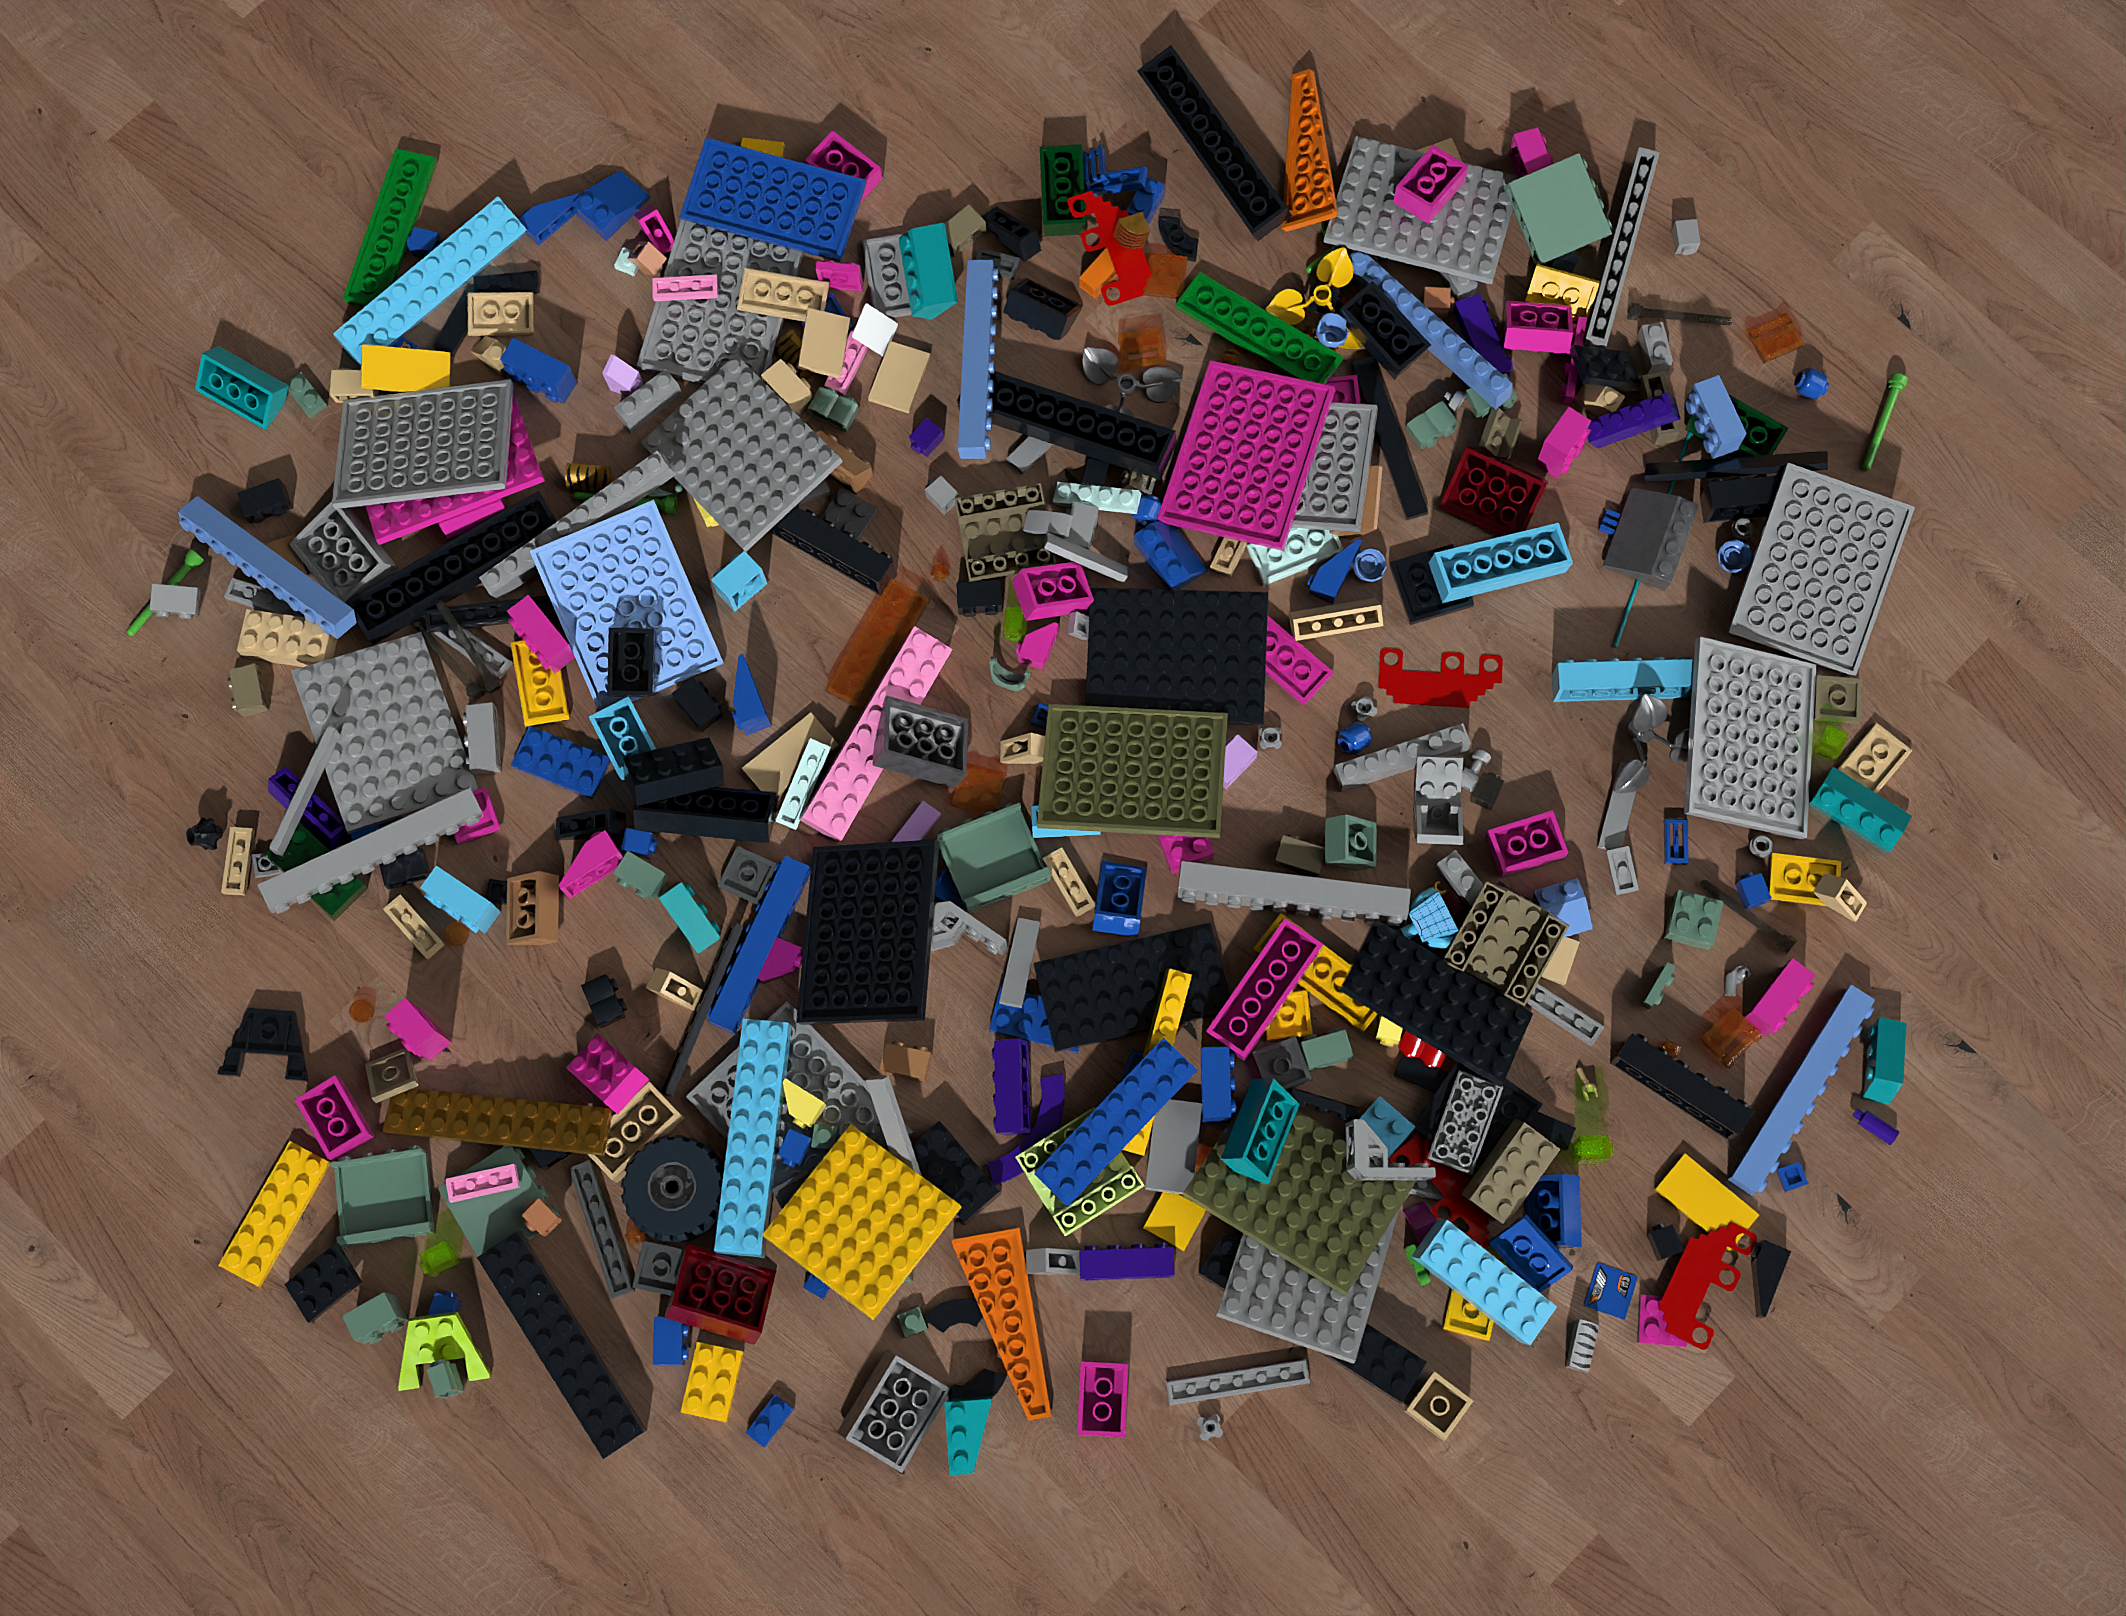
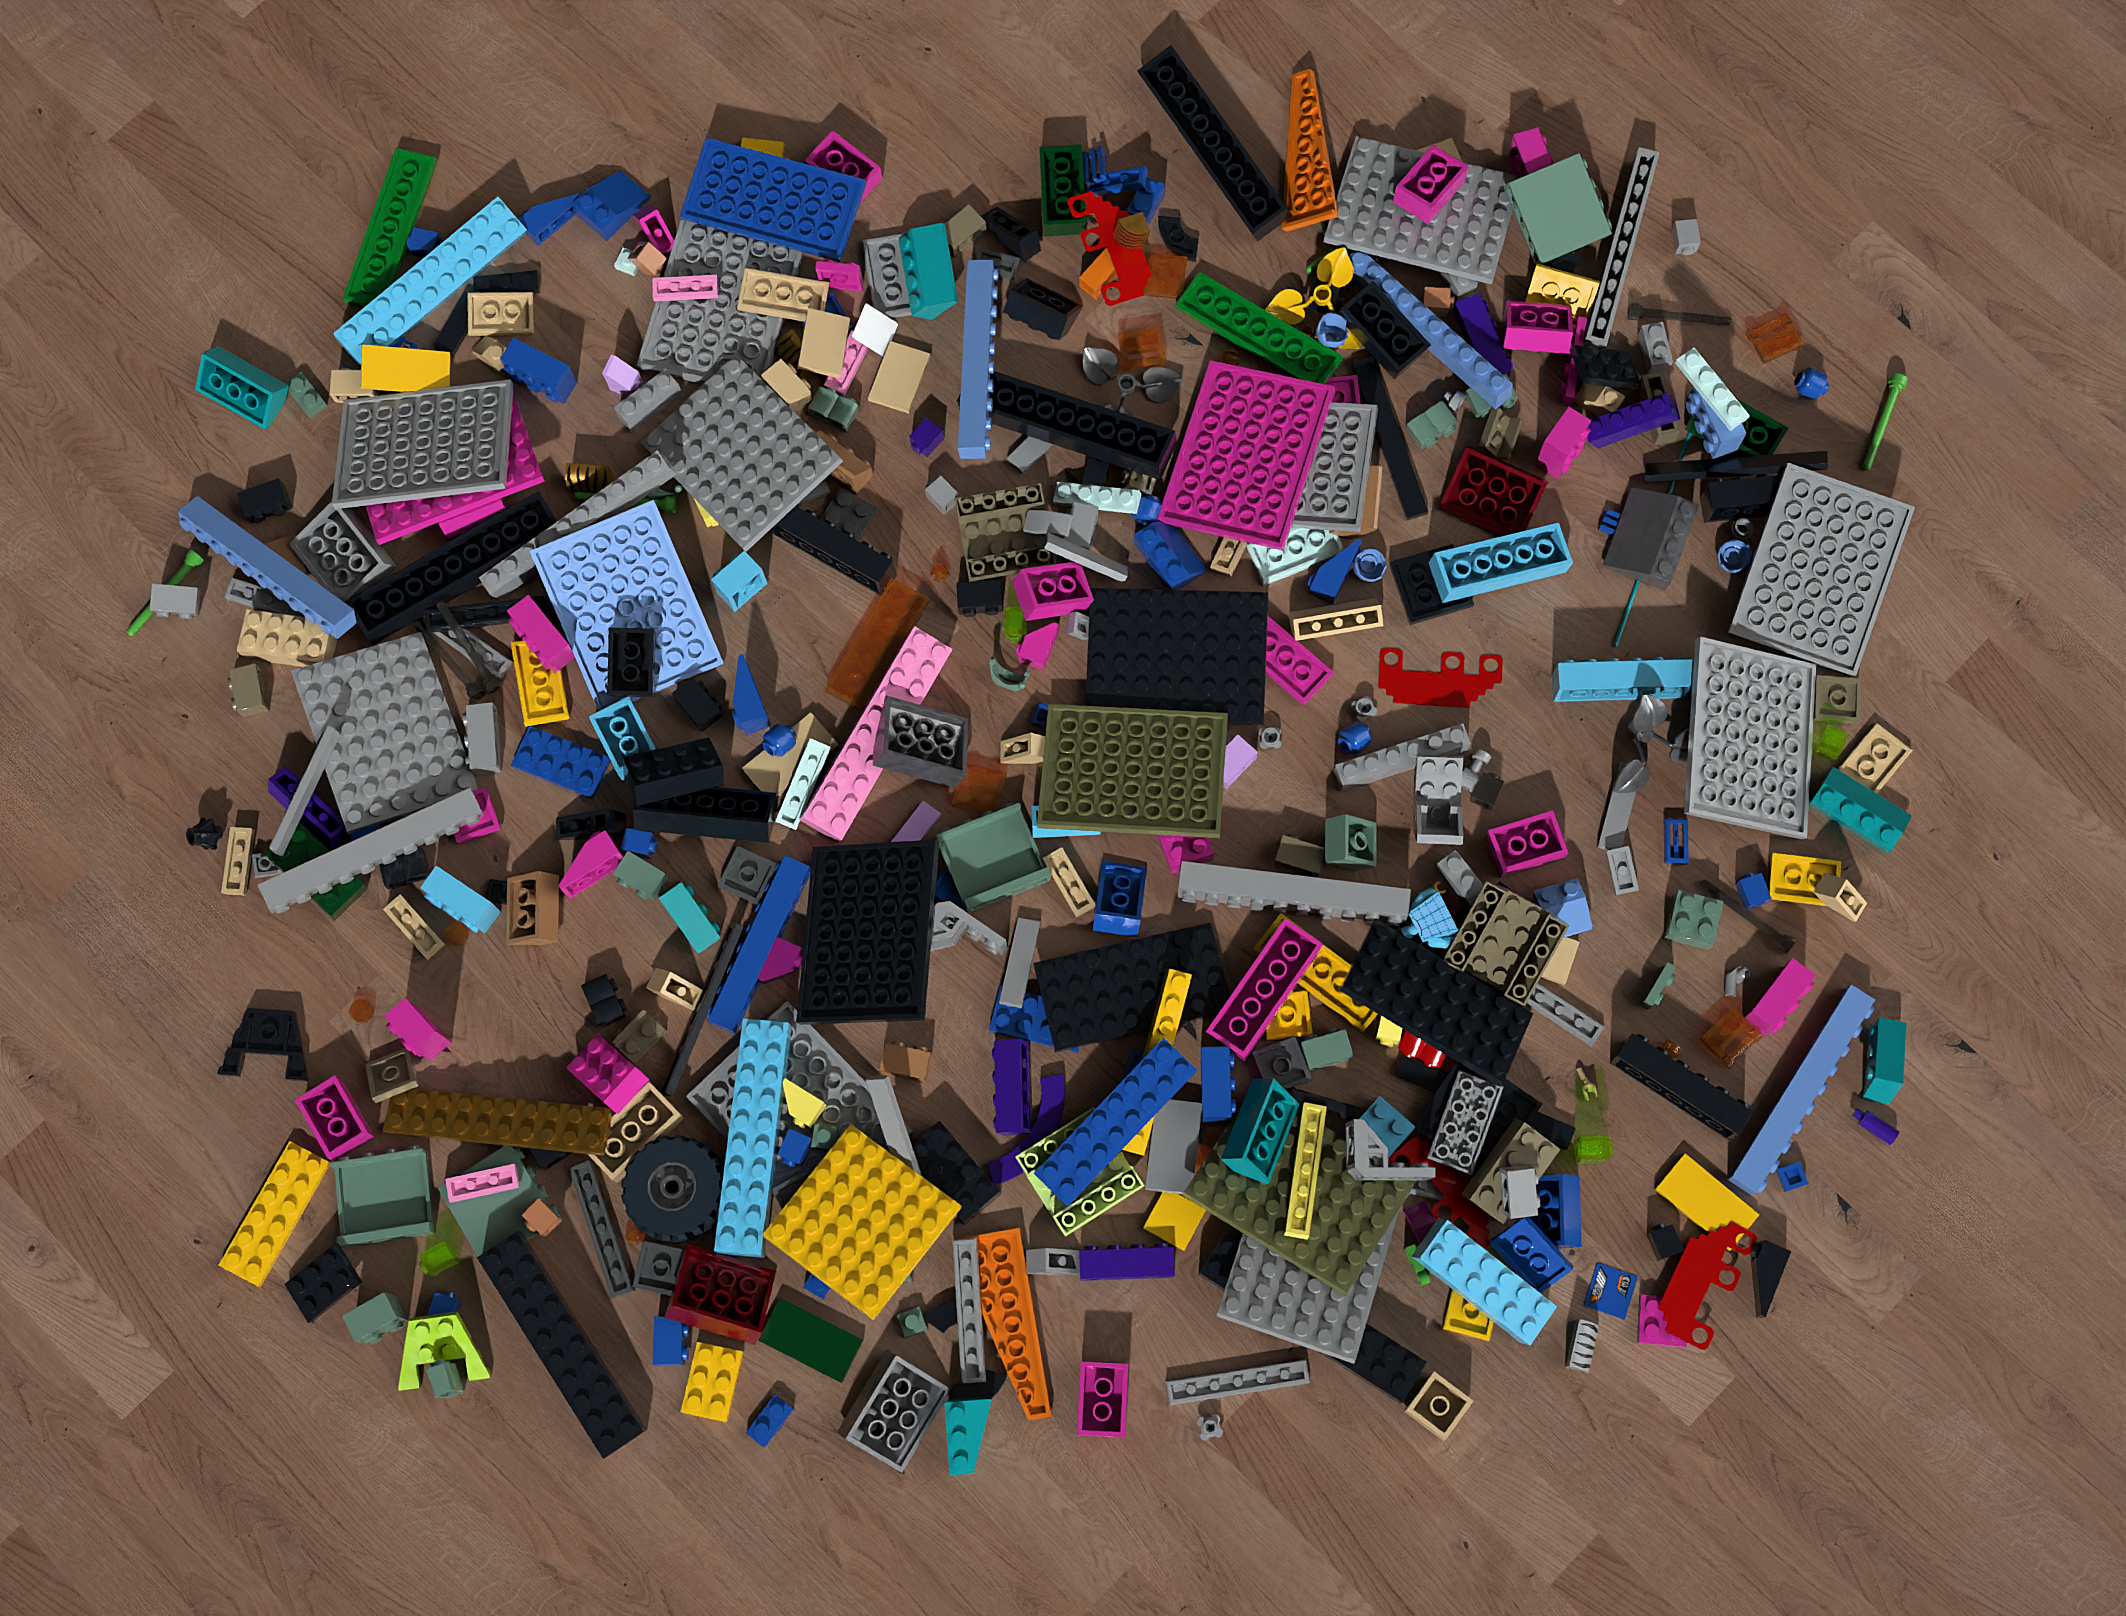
(638, 1036): none -> dark tan bracket
(779, 740): none -> blue head
(811, 1340): none -> dark green tile
(969, 1310): none -> light grey tile
(1305, 1171): none -> light yellow plate
(1519, 1191): none -> light grey brick
(1712, 389): none -> light aqua plate
(1767, 843): light grey plate -> none

